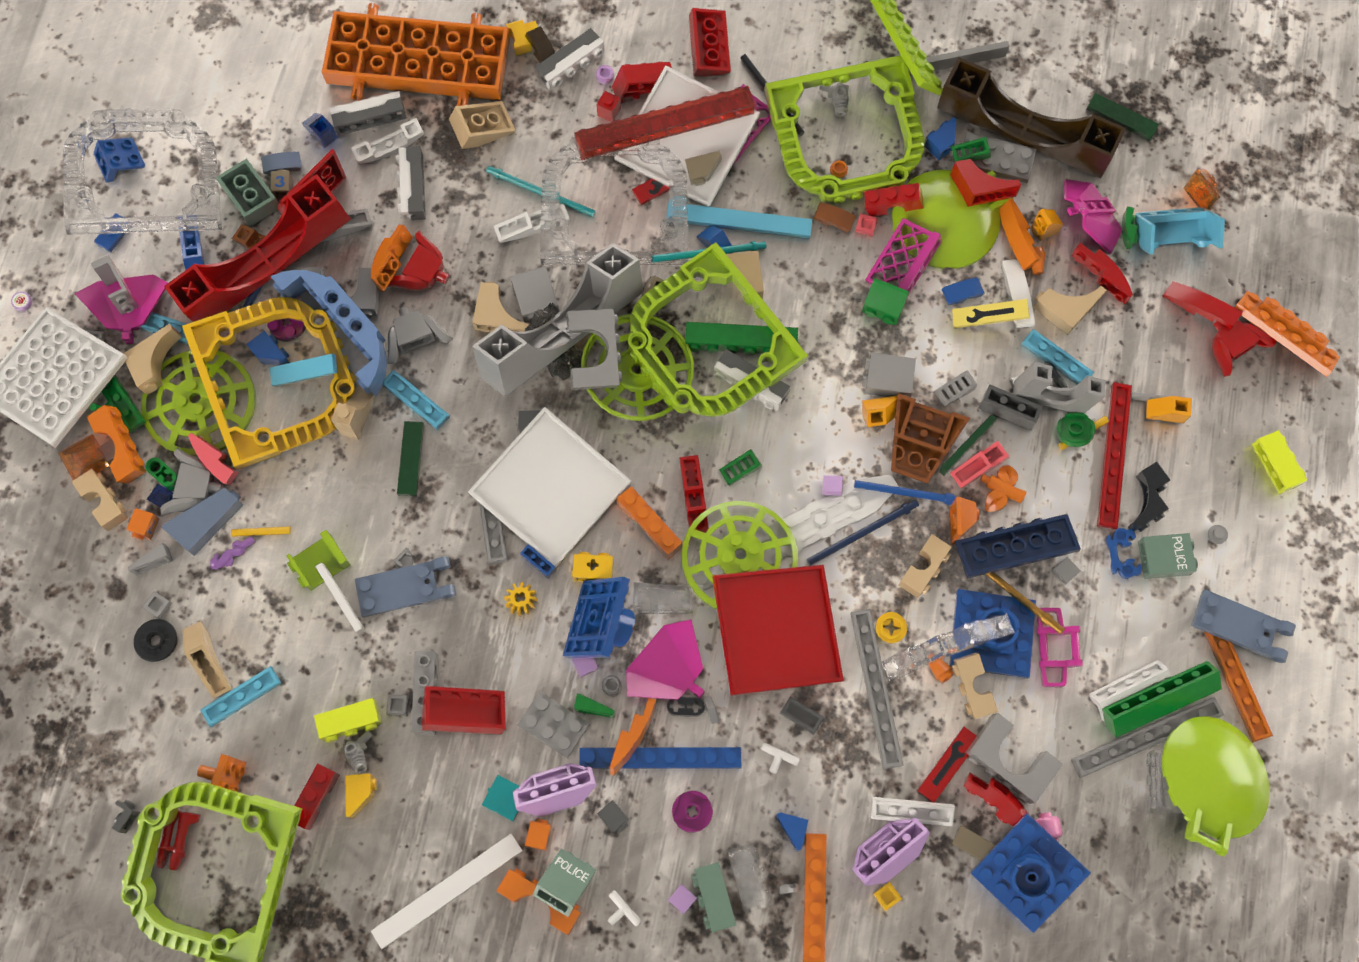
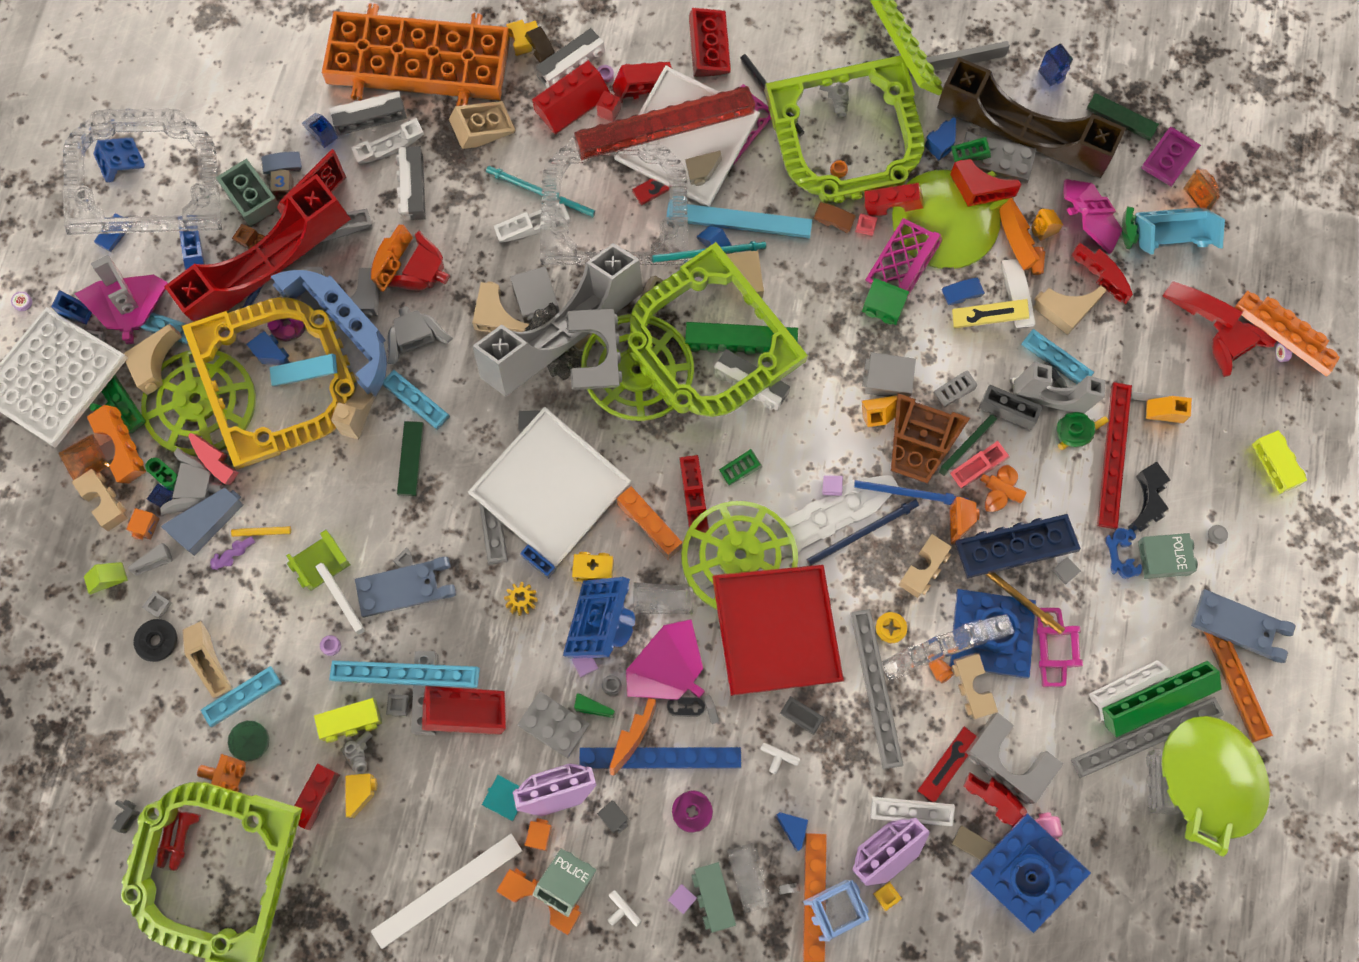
(71, 308): none -> blue slope
(104, 576): none -> lime slope
(248, 741): none -> clear green tile
(330, 645): none -> lavender tile
(405, 674): none -> medium azure tile
(570, 97): none -> red slope
(838, 909): none -> light blue window
(1055, 65): none -> clear blue brick
(1170, 156): none -> magenta plate
(1282, 353): none -> tile

